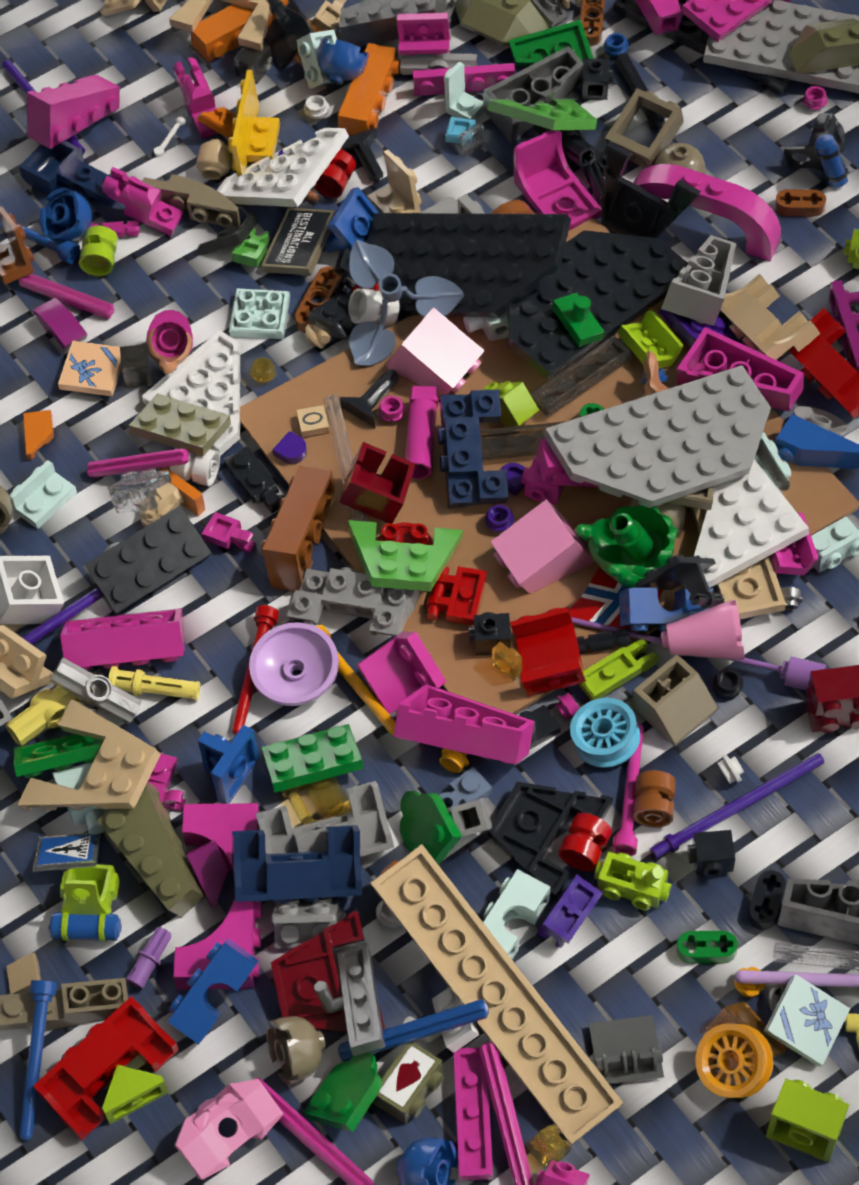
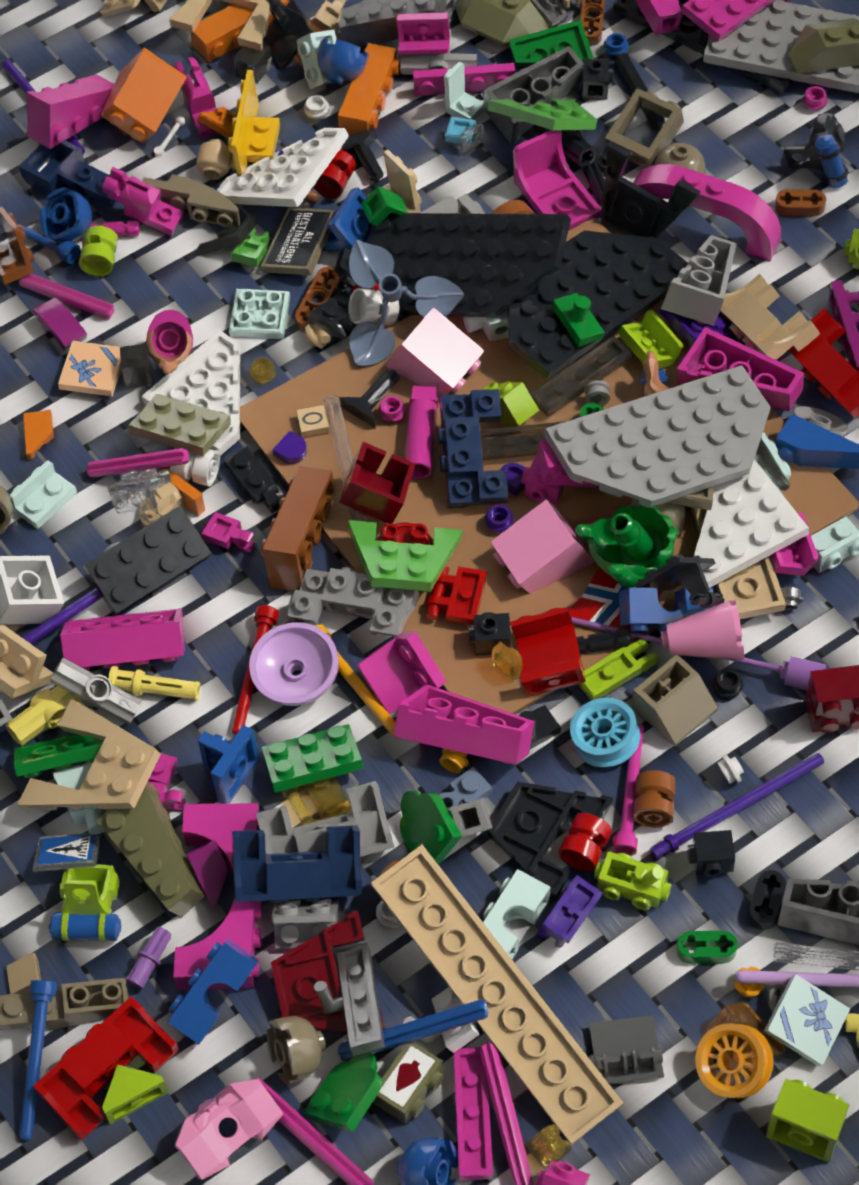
(142, 95): none -> orange slope
(381, 204): none -> green panel
(567, 706): dark pink plate -> none
(597, 392): none -> light grey bush

